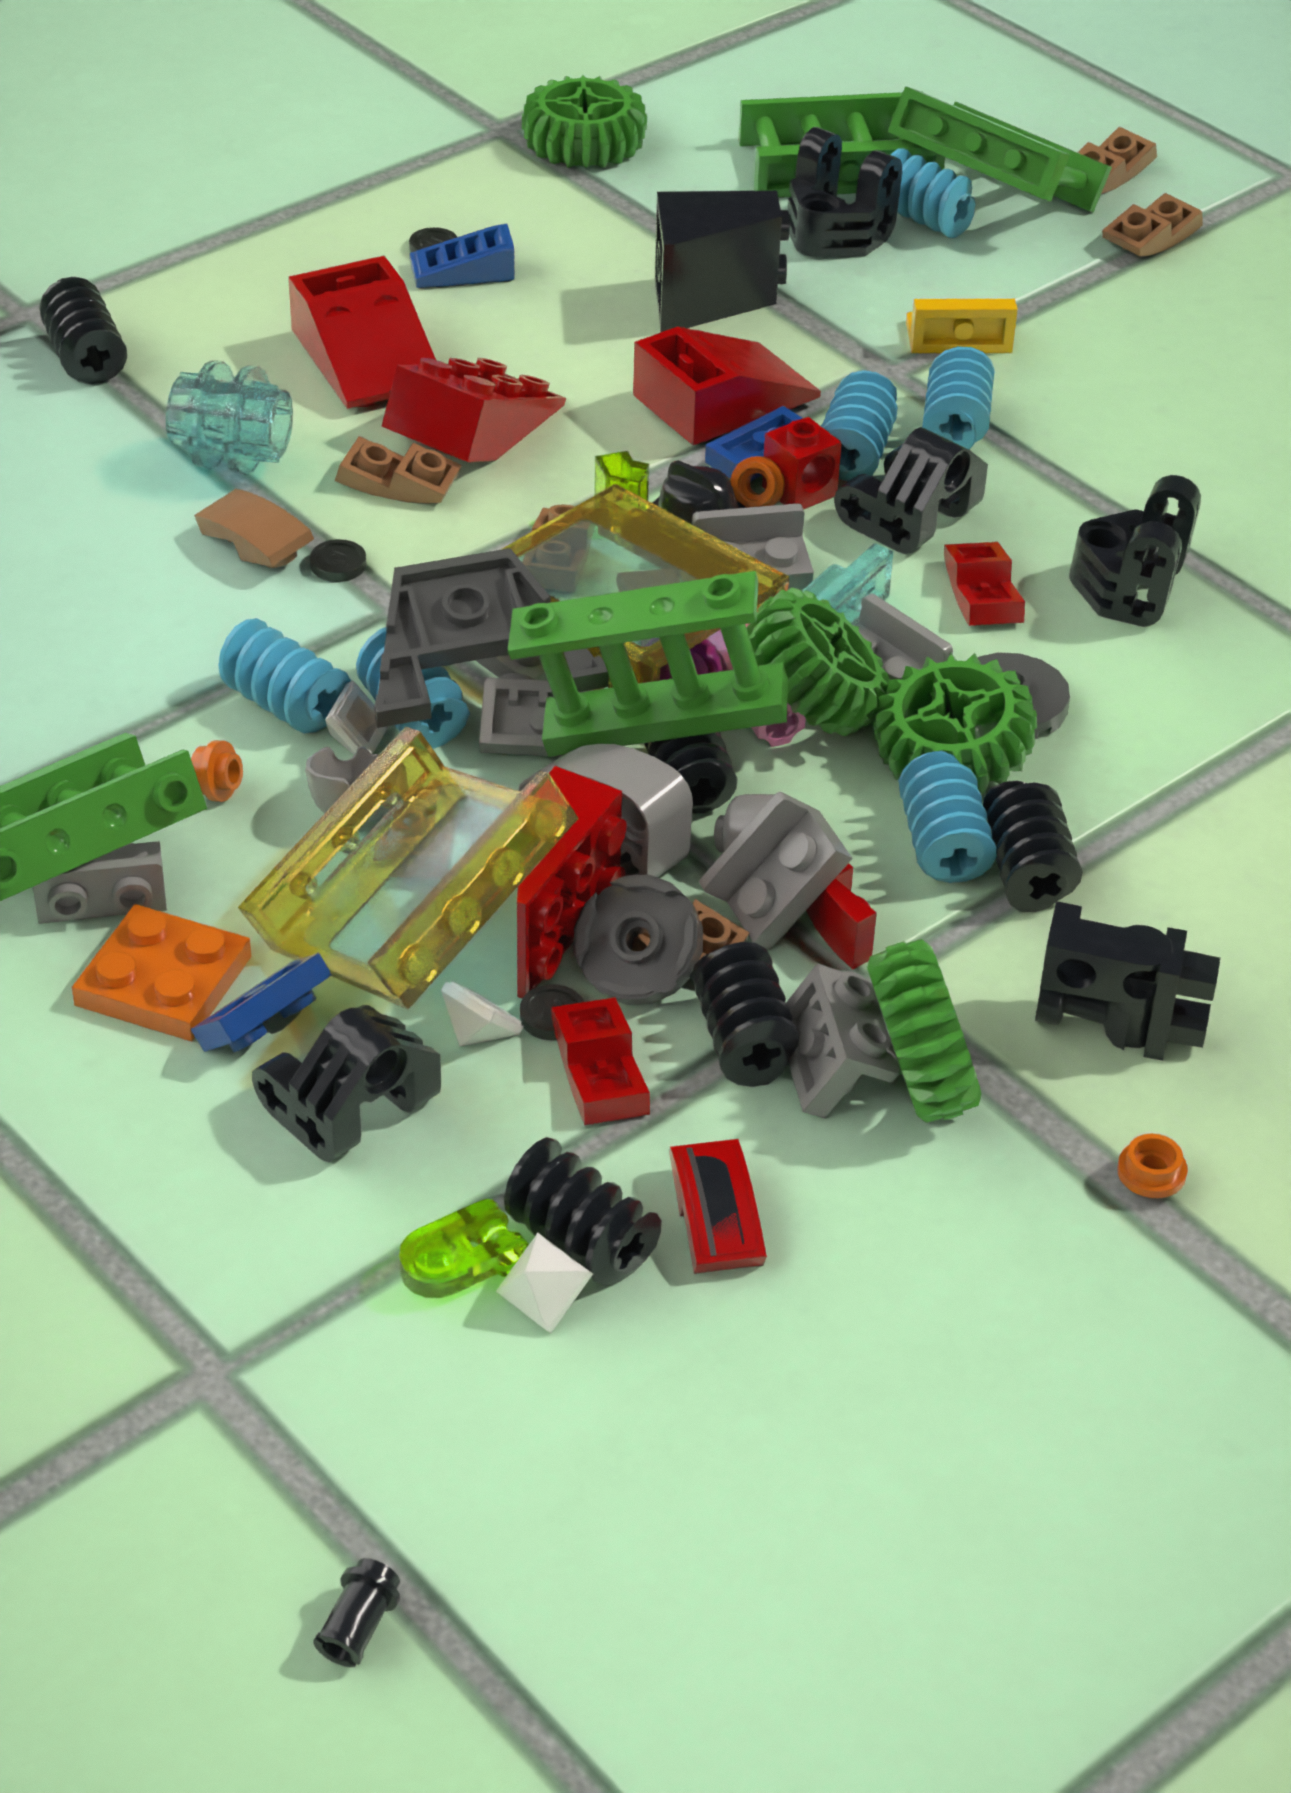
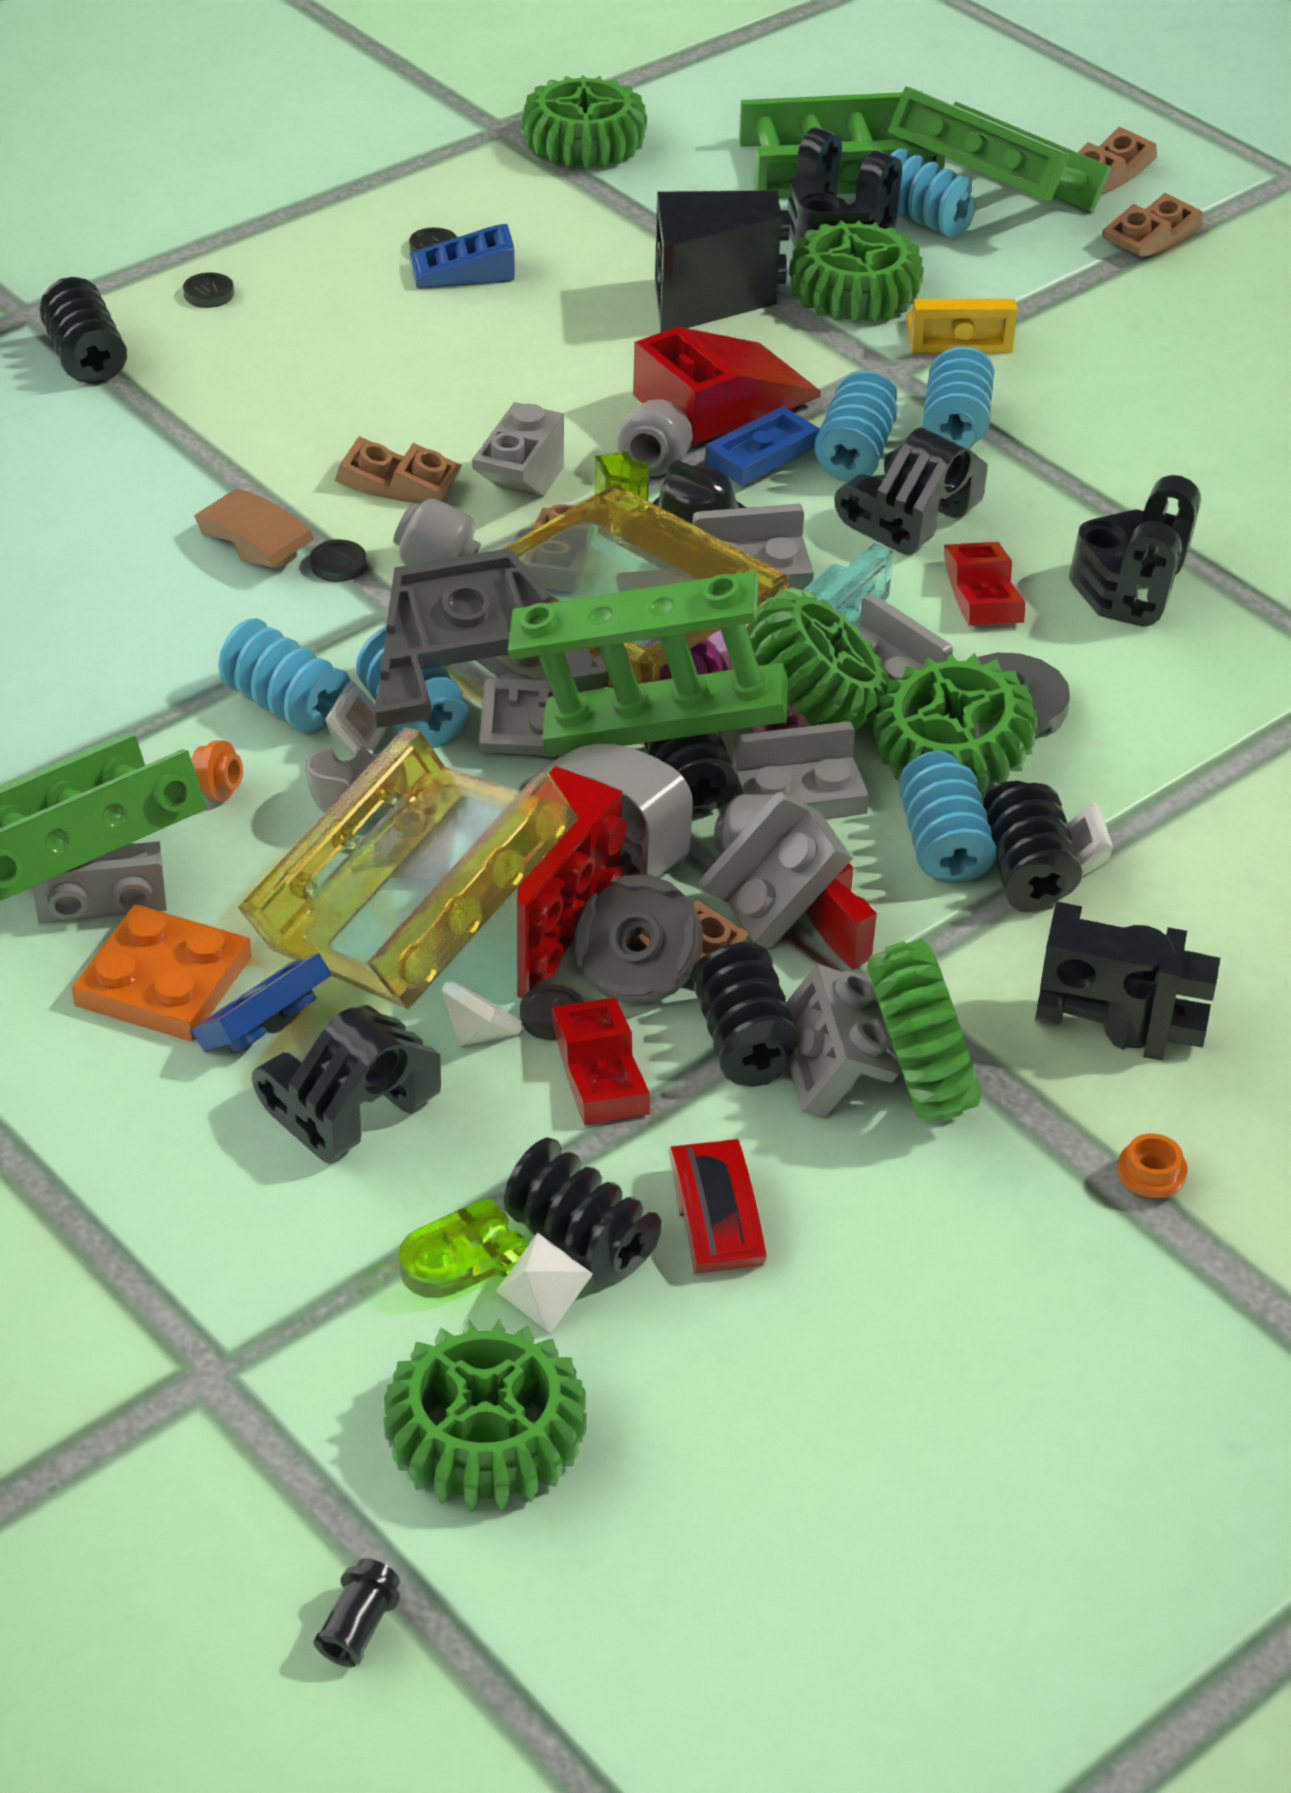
(208, 289): none -> pearl dark grey piece
(229, 417): clear light blue piece -> none
(357, 327): red slope -> none
(434, 533): none -> light grey head
(467, 406): red slope -> none
(485, 1440): none -> bright green gear
(524, 449): none -> light grey slope
(656, 435): none -> light grey head
(741, 479): orange plate -> none
(805, 763): none -> light grey bracket
(807, 459): red brick -> none
(856, 271): none -> bright green gear
(1090, 838): none -> white slope

